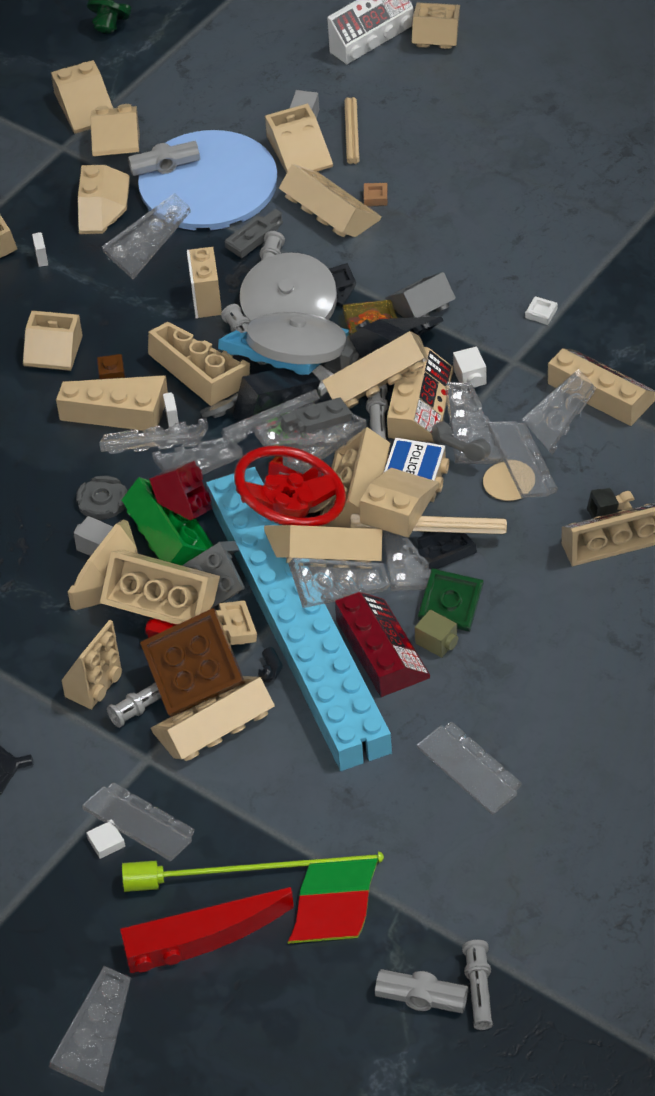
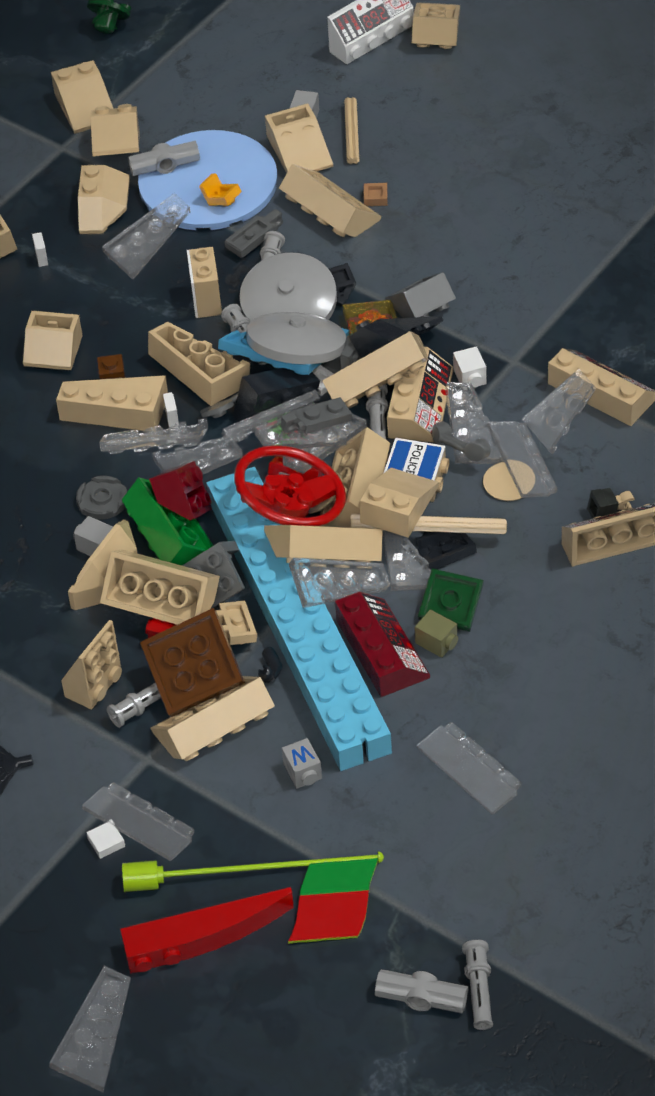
(218, 193): none -> light orange bracket
(302, 763): none -> light grey brick
(541, 310): white tile -> none

